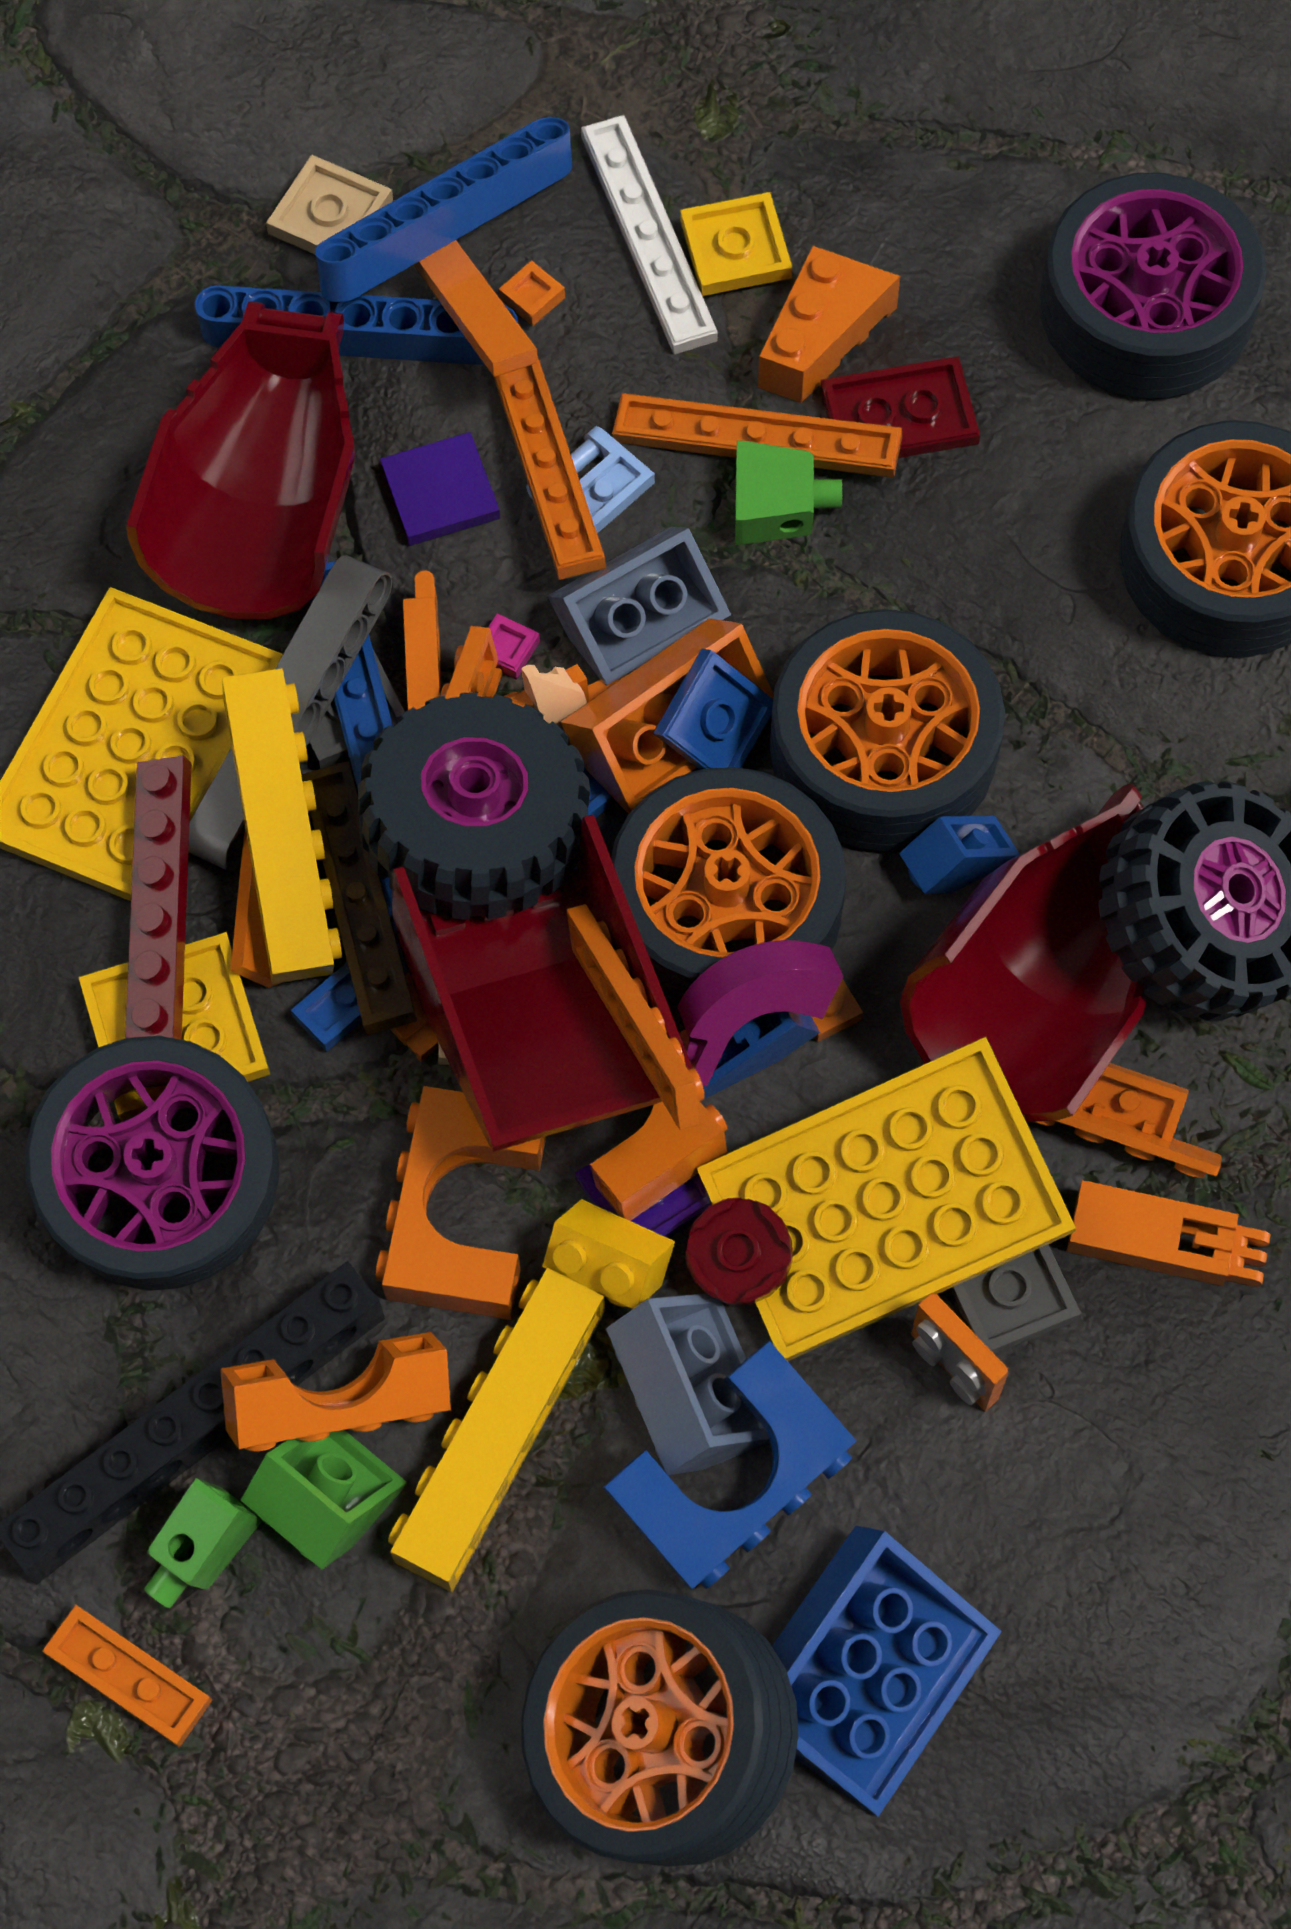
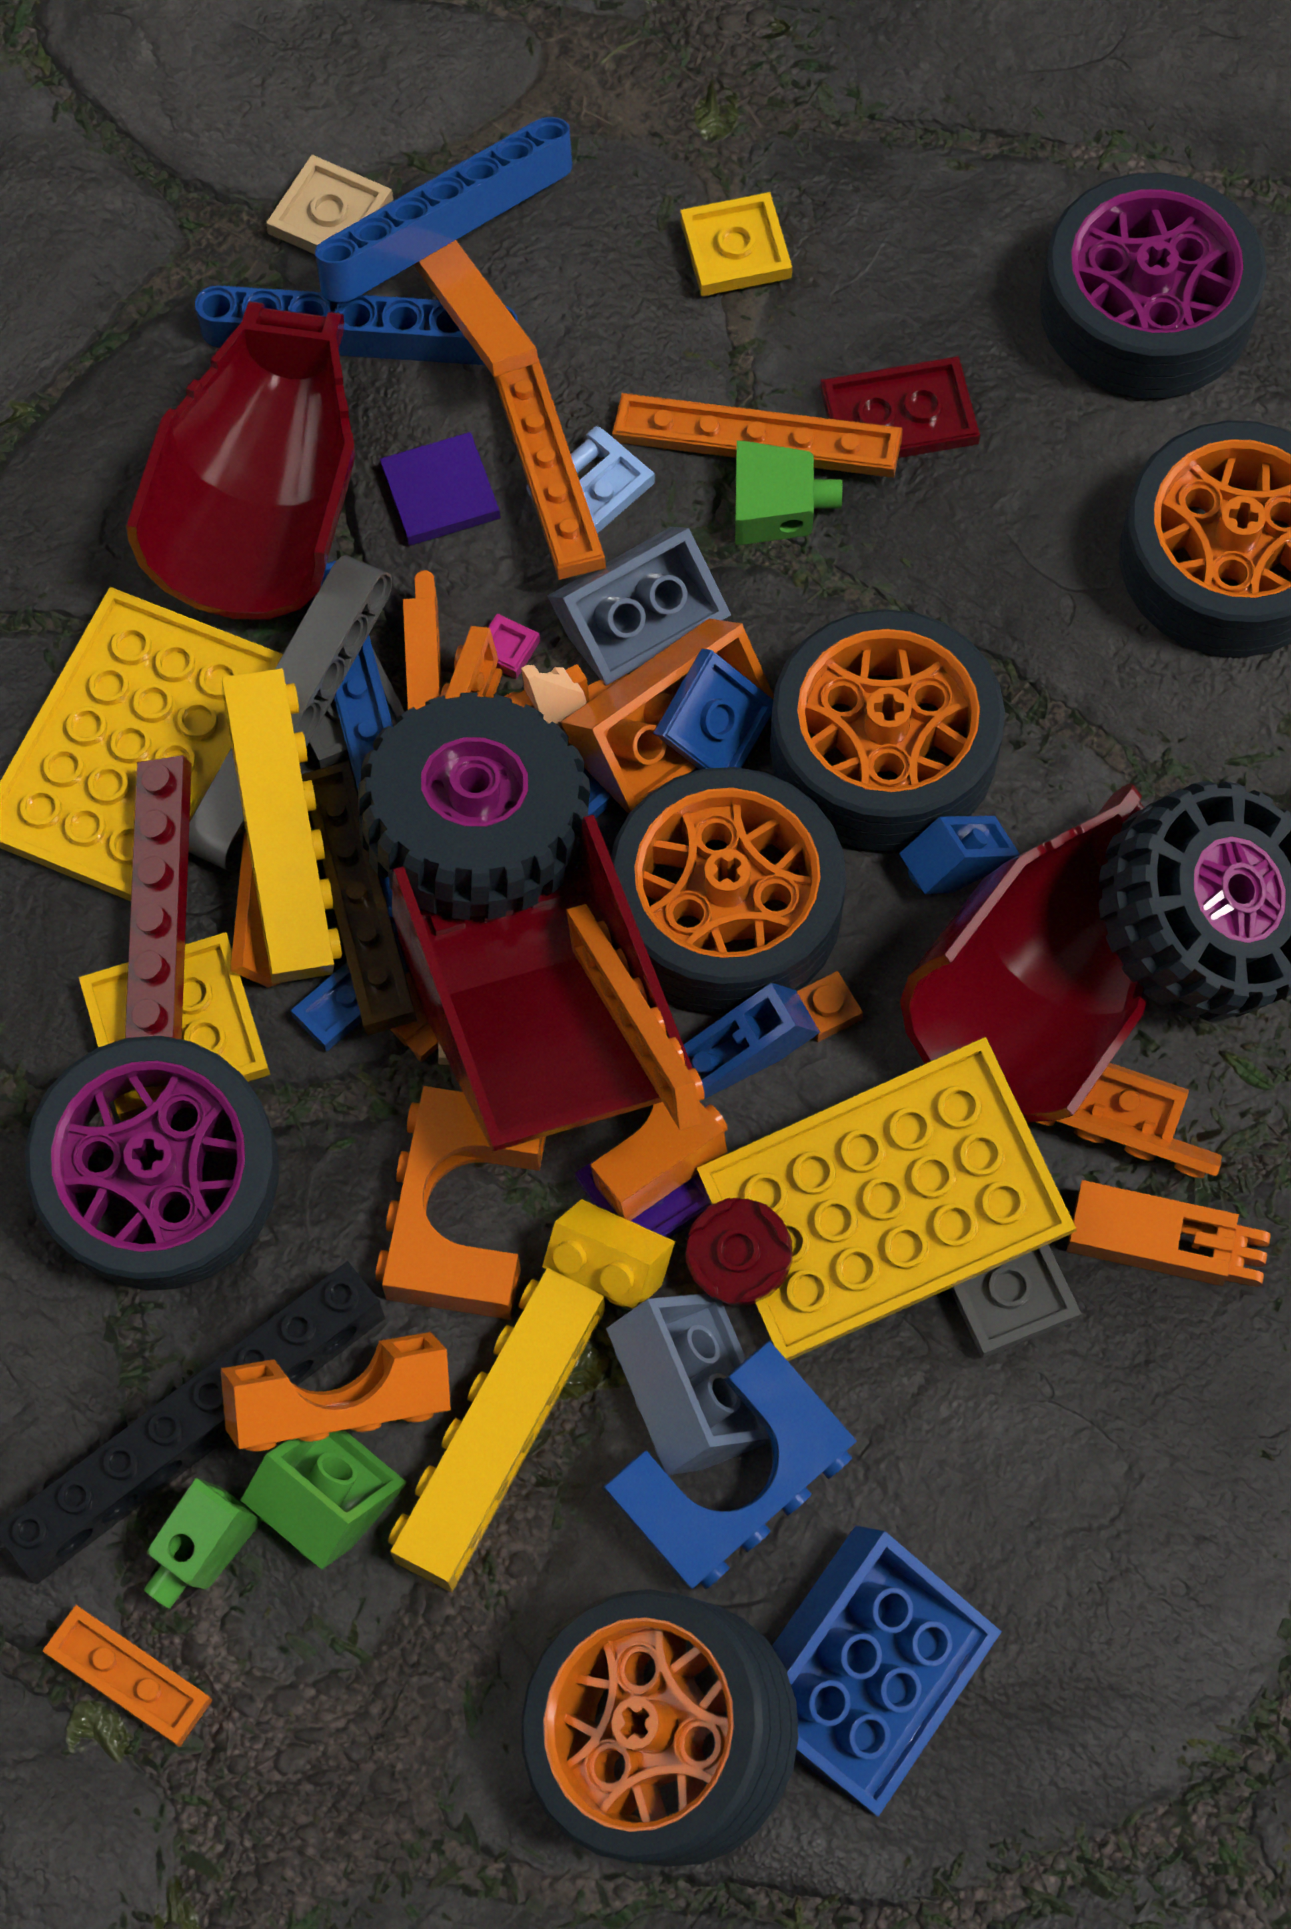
(532, 293): orange plate -> none
(649, 235): white tile -> none
(749, 984): magenta arch -> none
(822, 320): orange wedge -> none
(948, 1341): piece -> none

